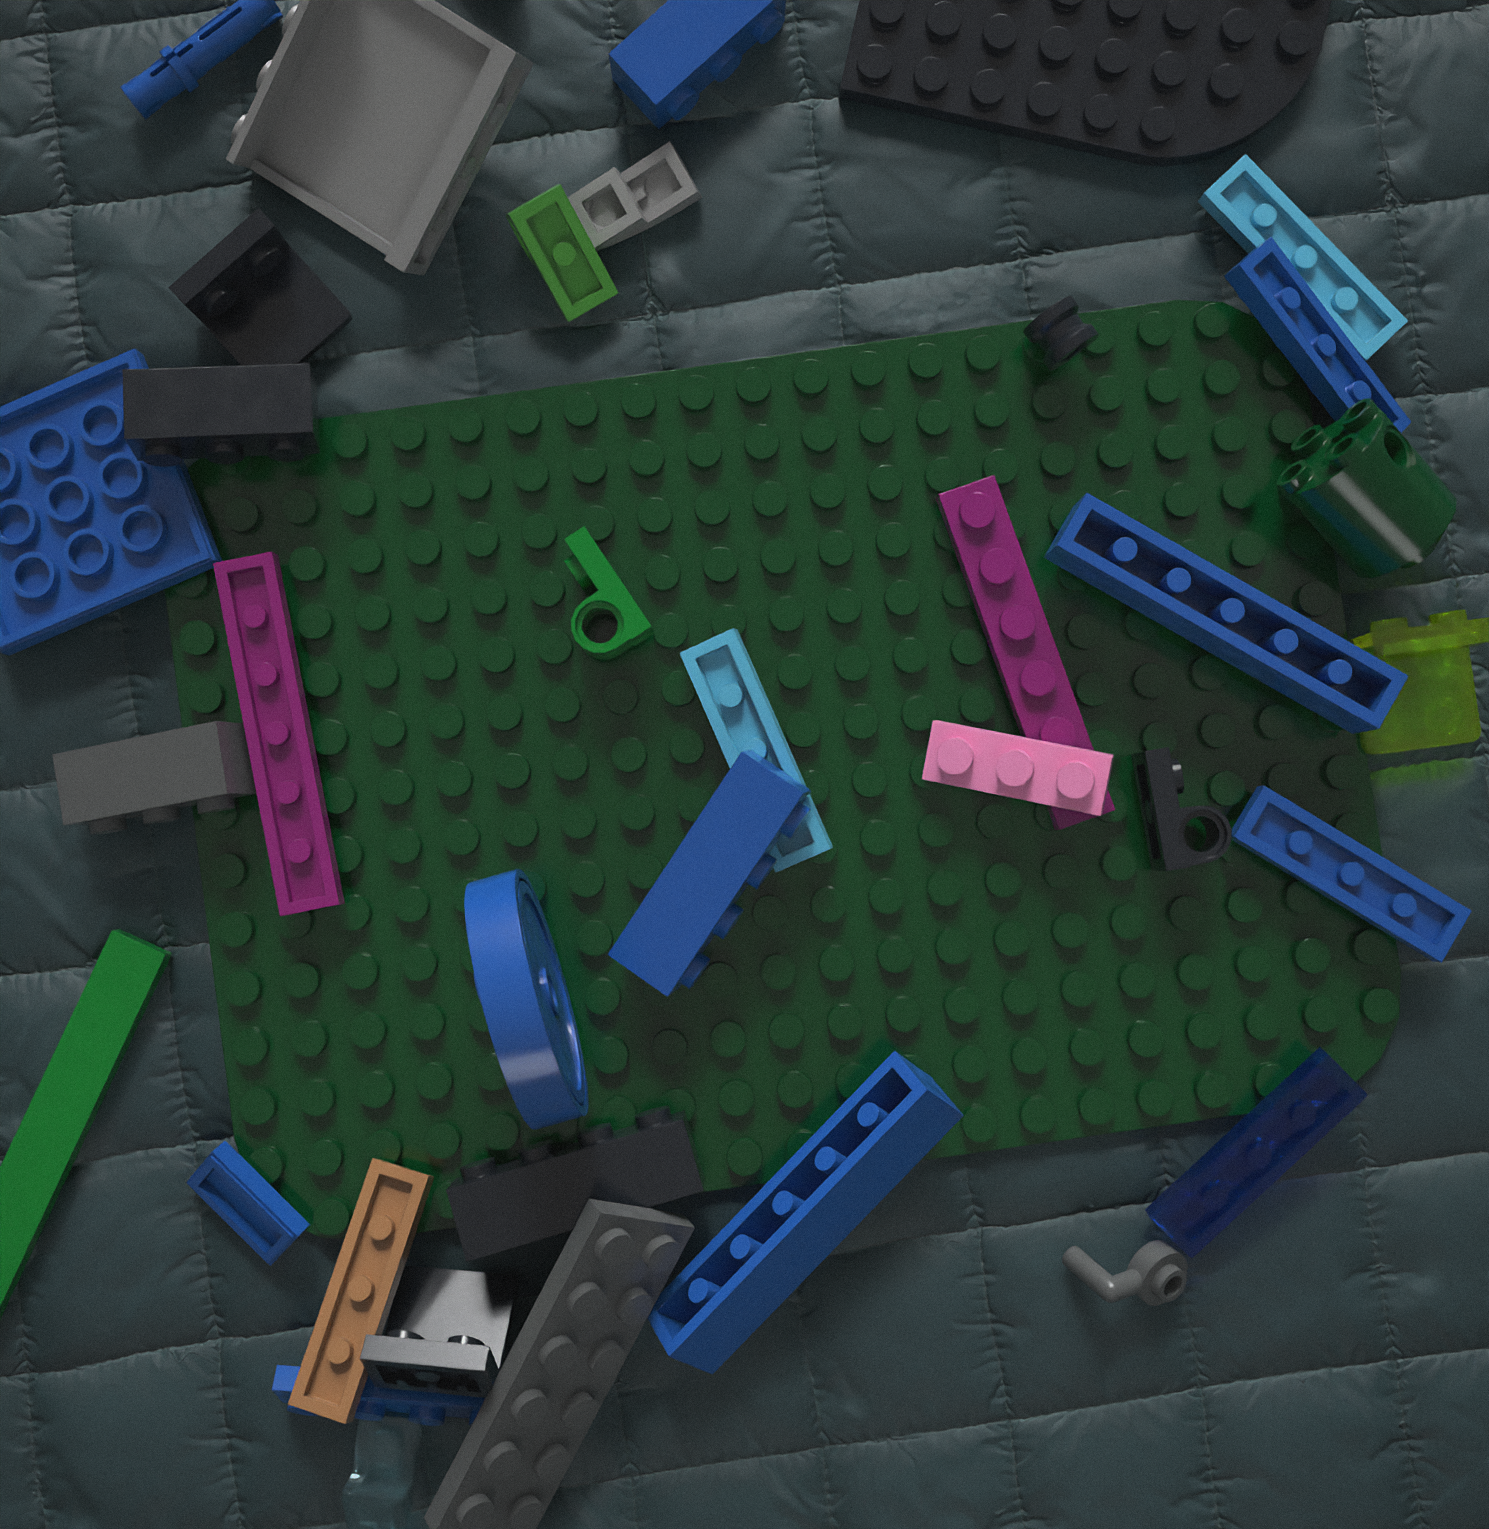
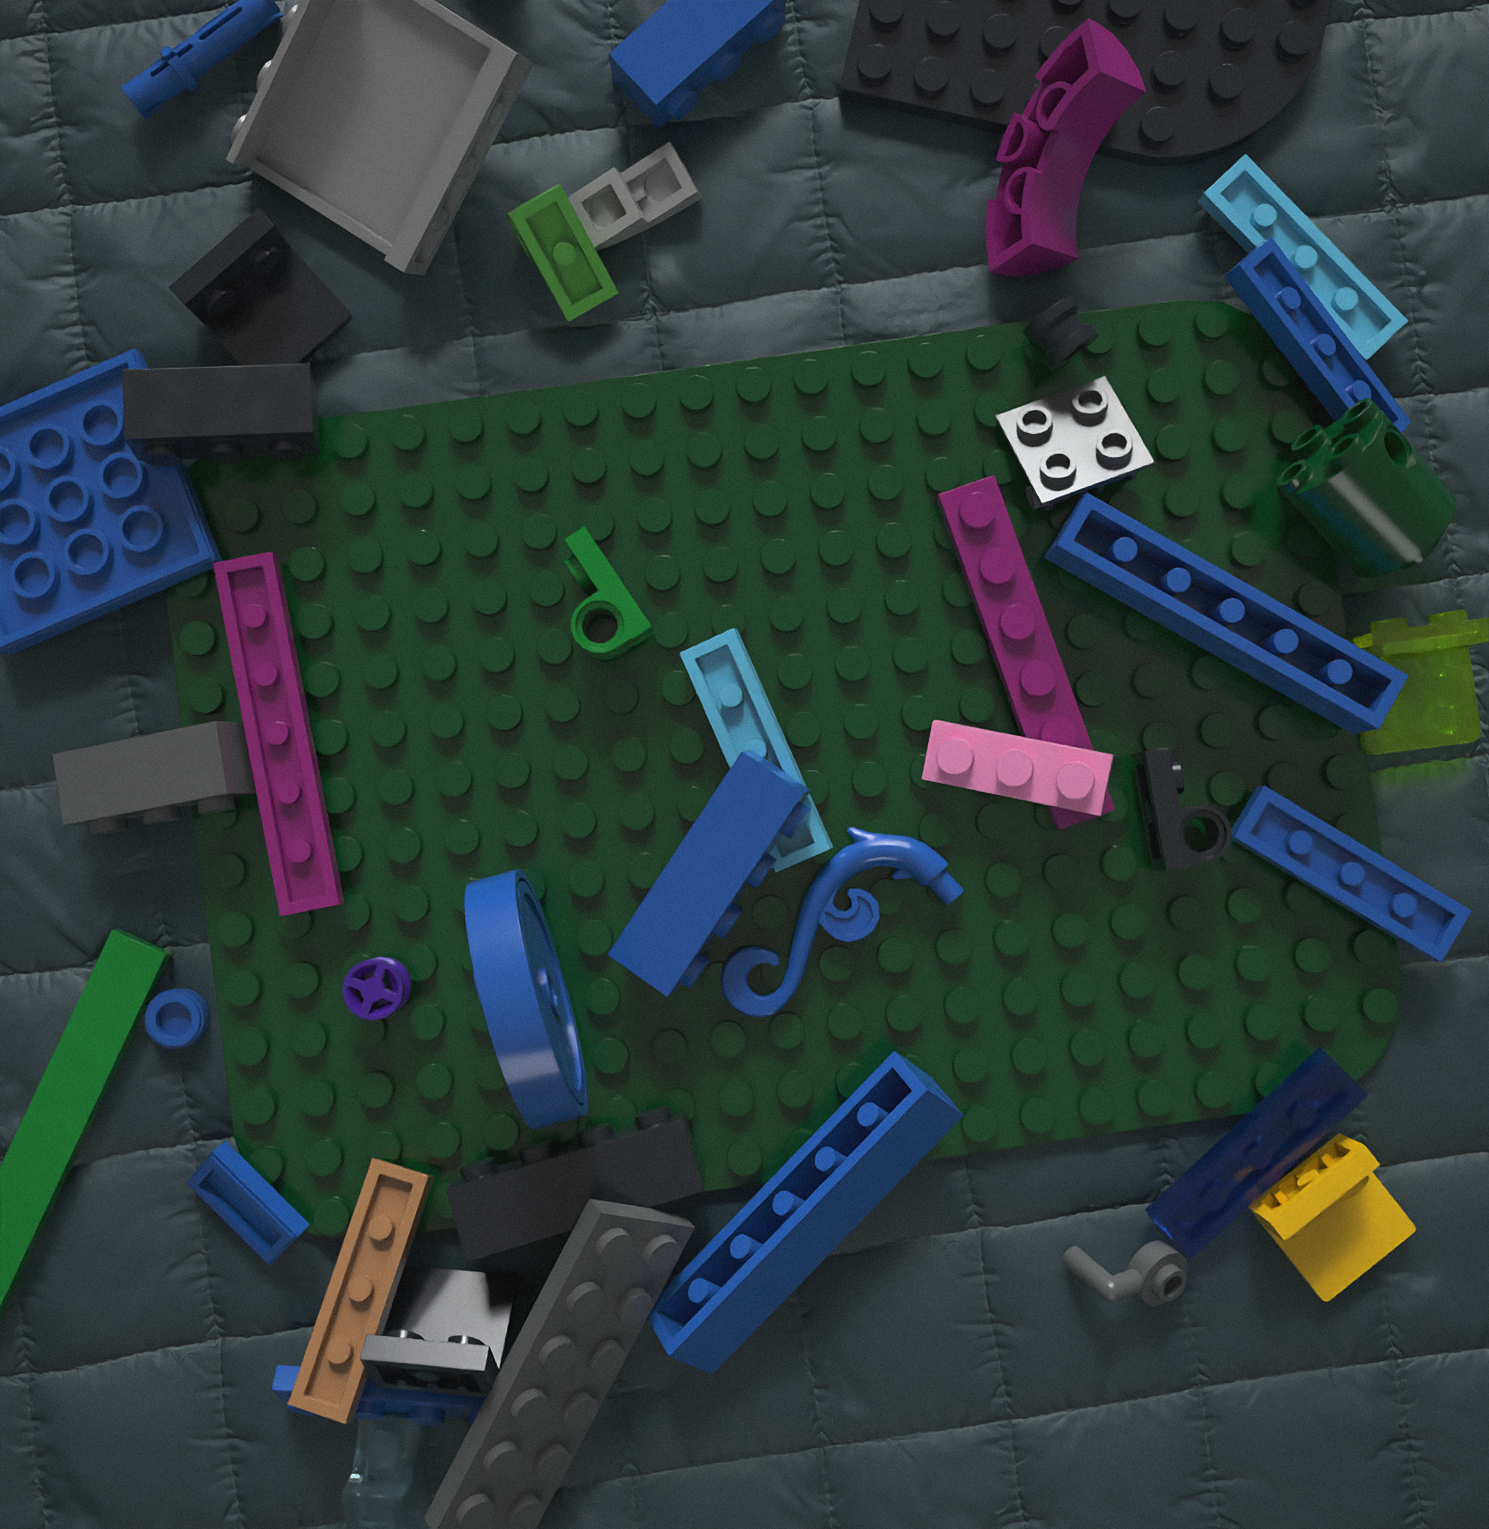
(177, 1018): none -> blue tile
(367, 993): none -> dark purple wheel
(817, 908): none -> blue plant
(1050, 149): none -> magenta brick
(1074, 443): none -> hinge
(1333, 1216): none -> yellow bracket

